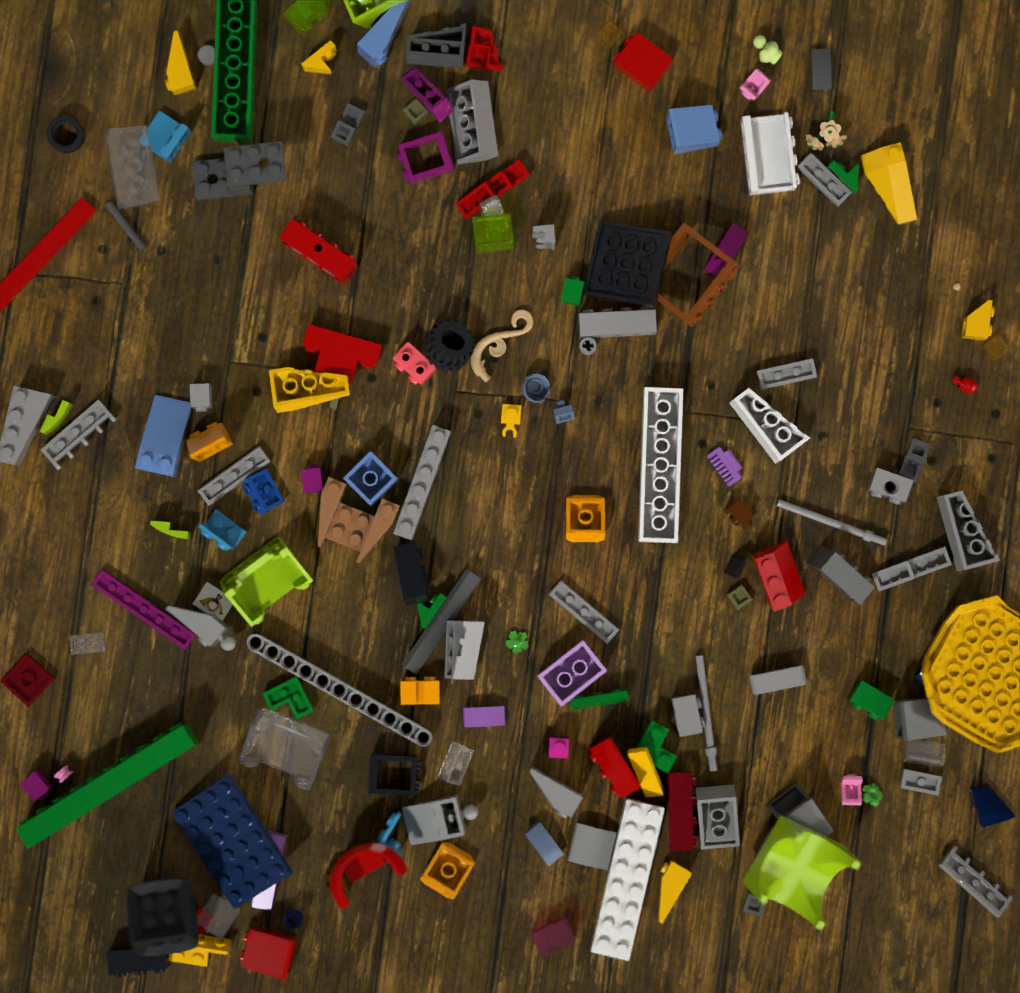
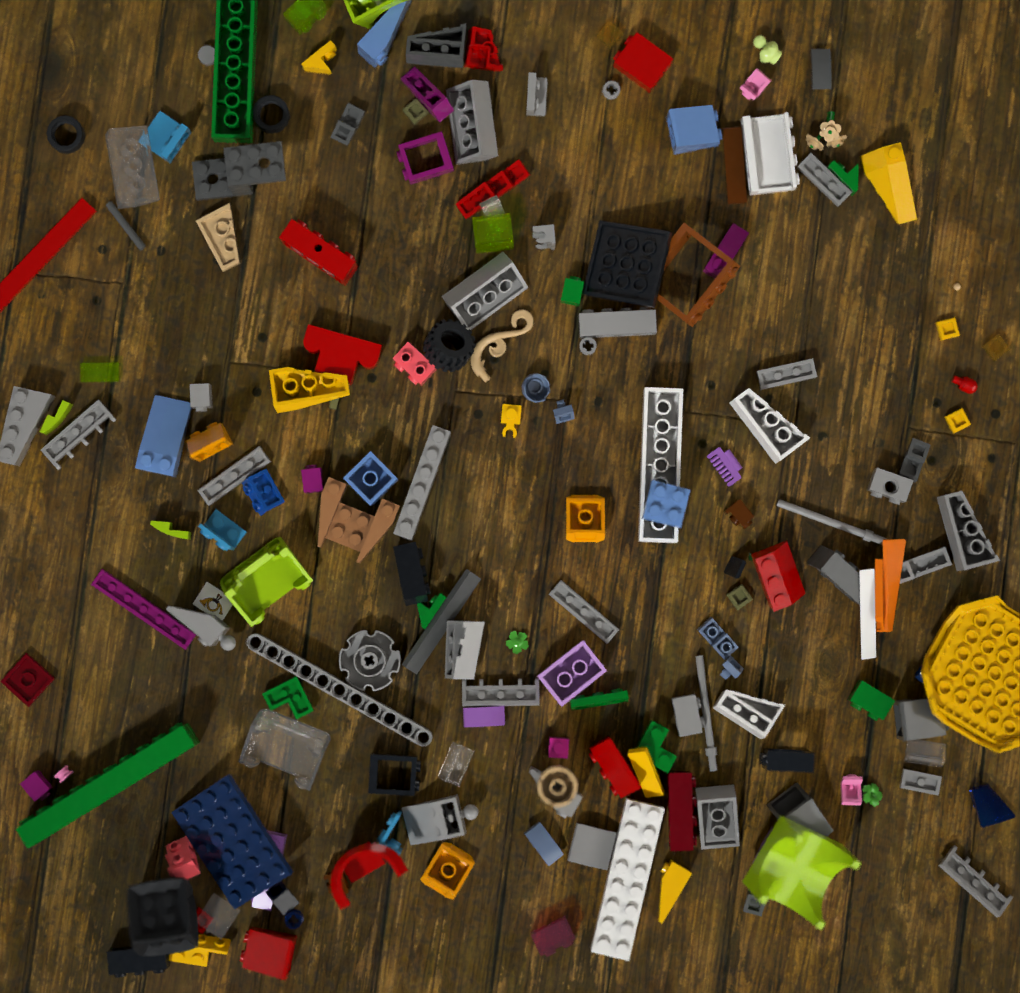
(87, 643): clear slope -> none
(99, 372): none -> clear neon green tile
(178, 69): yellow slope -> none
(182, 859): none -> coral brick
(220, 235): none -> tan wing
(269, 100): none -> black tyre
(282, 897): none -> black brick
(354, 662): none -> light grey piece
(420, 691): light orange brick -> none
(485, 291): none -> light grey slope
(500, 695): none -> light grey hinge
(536, 95): none -> light grey bracket
(567, 791): none -> tan brick
(615, 86): none -> light grey bush
(665, 504): none -> medium blue brick
(717, 638): none -> sand blue slope
(731, 667): none -> sand blue tile
(734, 165): none -> reddish brown tile
(748, 712): none -> white wedge
(778, 679): light grey beam -> none
(787, 760): none -> black window
(867, 614): none -> white sticker
(887, 583): none -> orange wedge
(947, 329): none -> yellow tile
(957, 420): none -> yellow tile
(977, 323): yellow slope -> none

